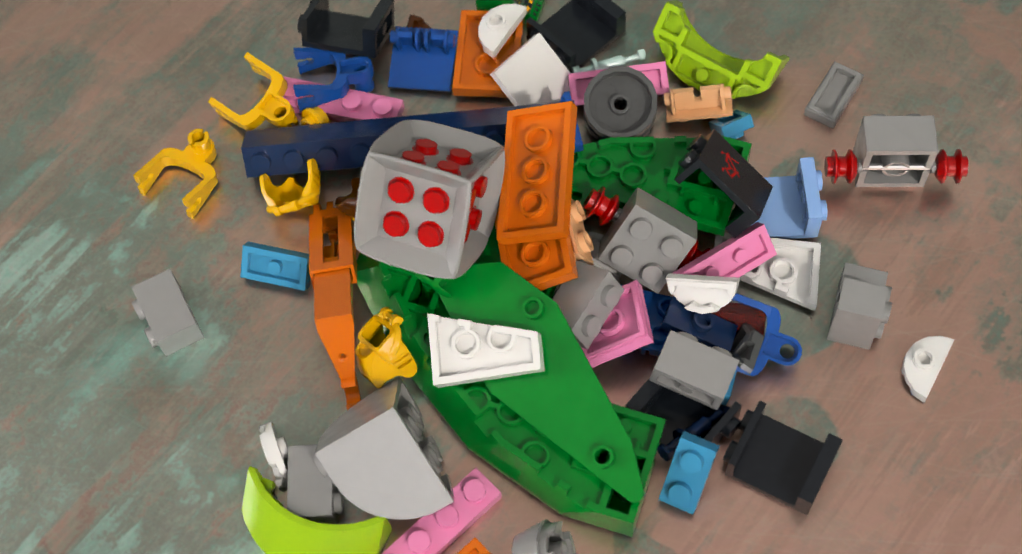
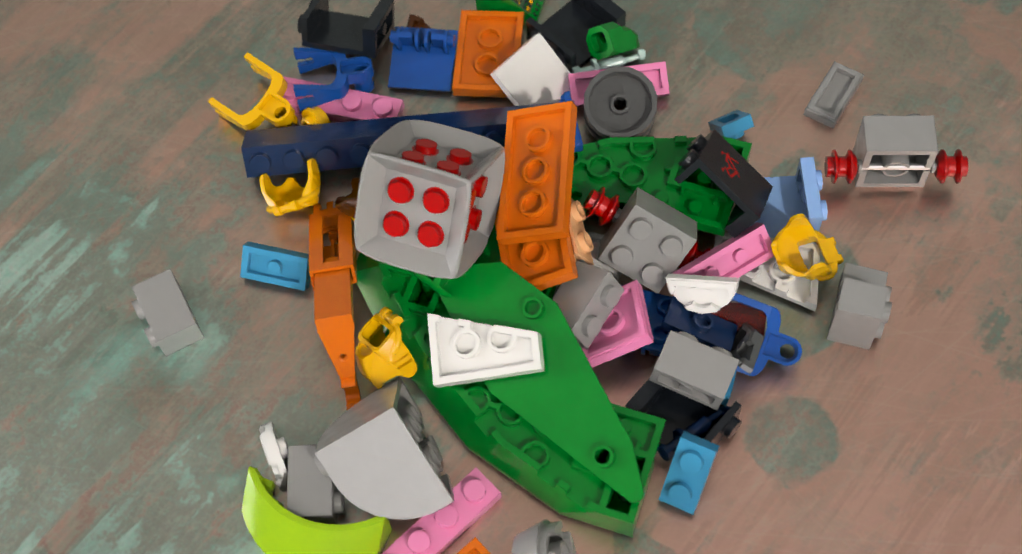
(195, 158): yellow piece -> none
(499, 25): white plate -> none
(610, 40): none -> green rock
(684, 106): light nougat hinge -> none
(703, 65): lime windscreen -> none
(780, 460): black panel -> none
(798, 233): none -> yellow helmet
(924, 363): white plate -> none

